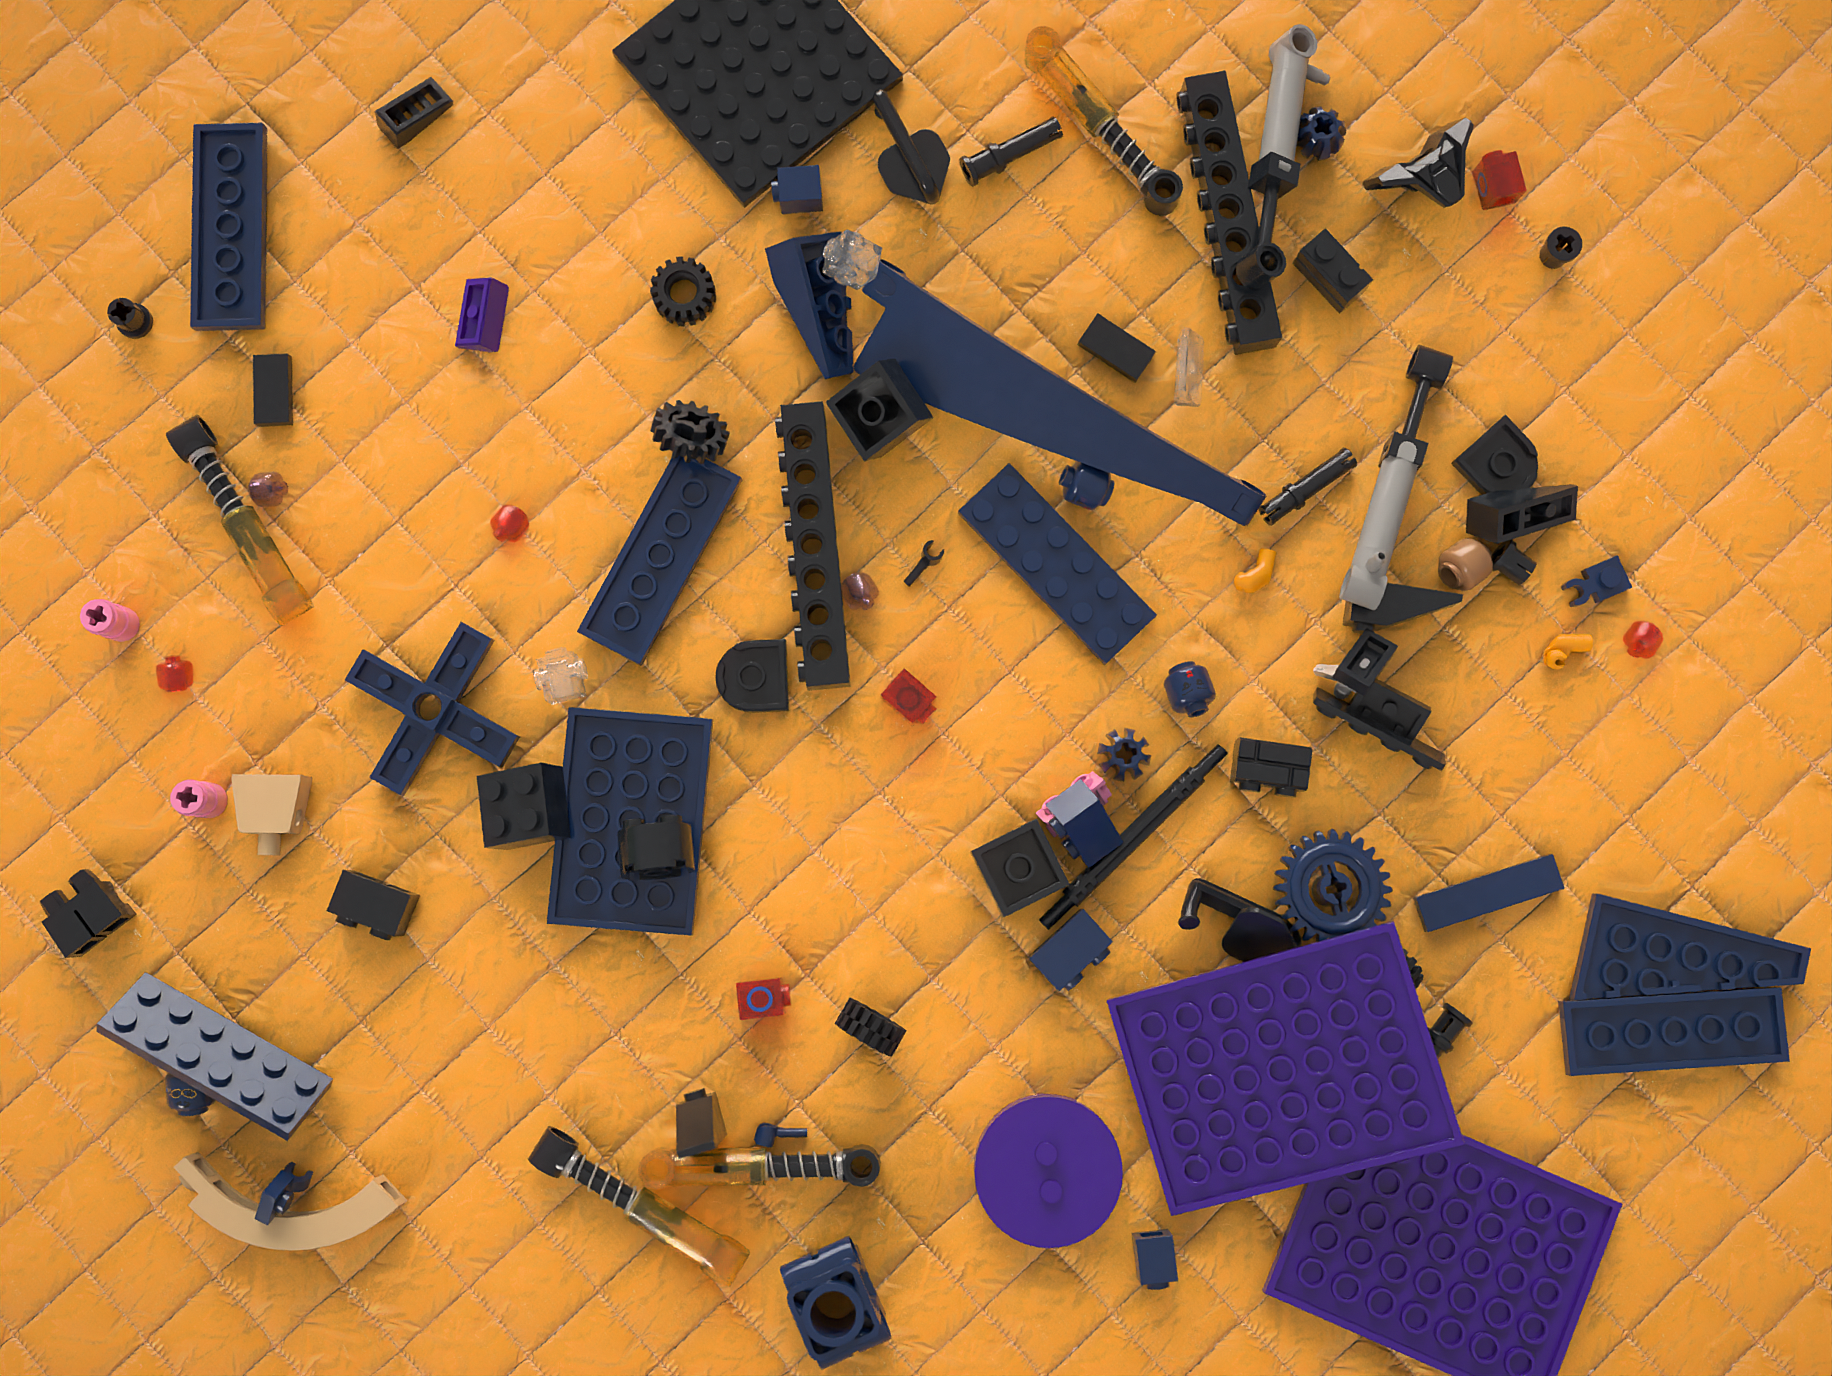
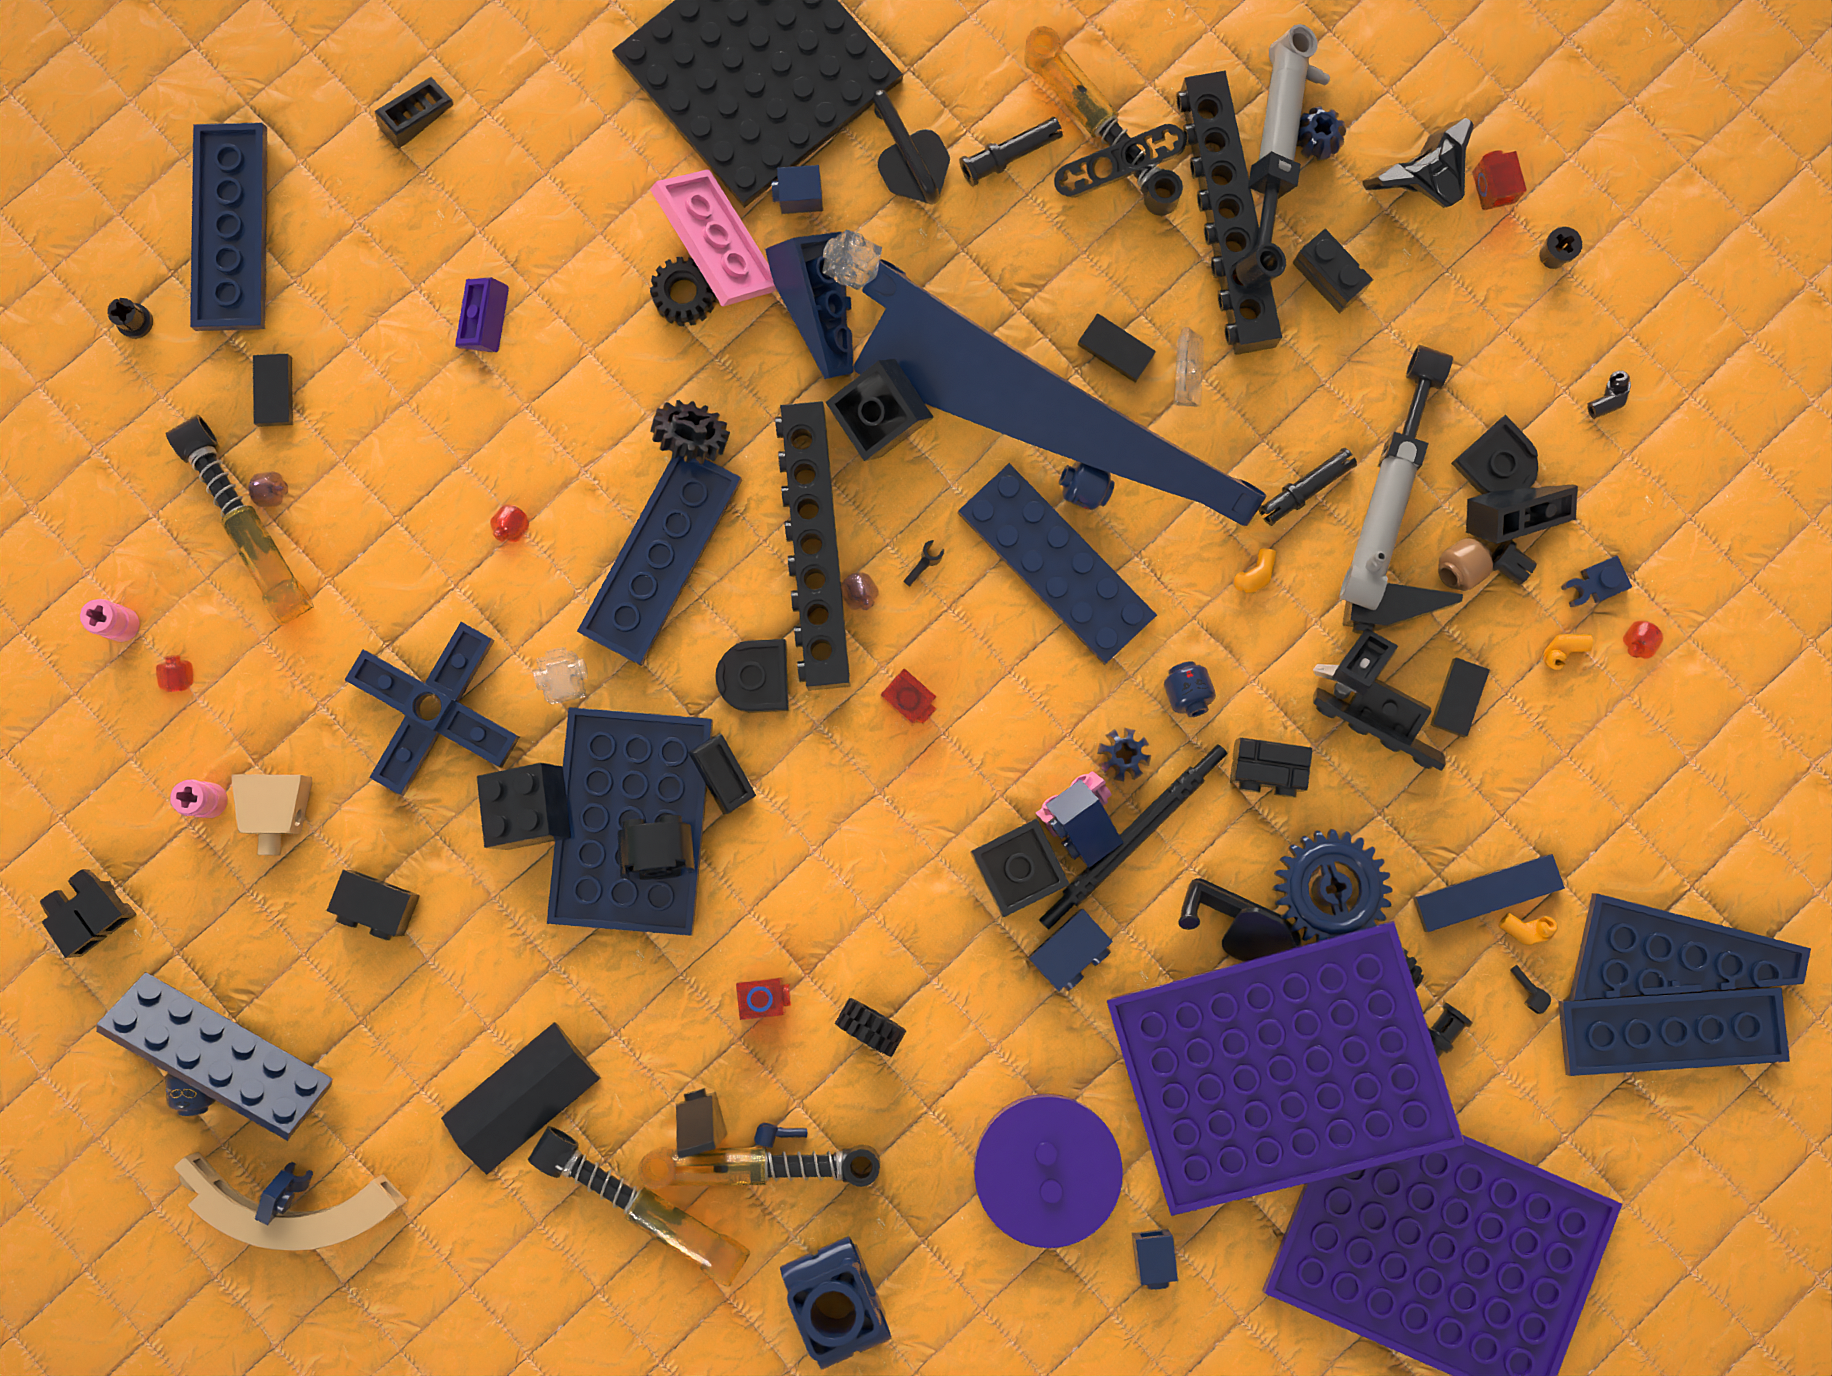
(520, 1098): none -> black slope
(714, 236): none -> bright pink plate
(722, 773): none -> black tile
(1118, 156): none -> black beam
(1460, 697): none -> black tile
(1529, 932): none -> light orange arm
(1539, 999): none -> black hand
(1614, 395): none -> black arm

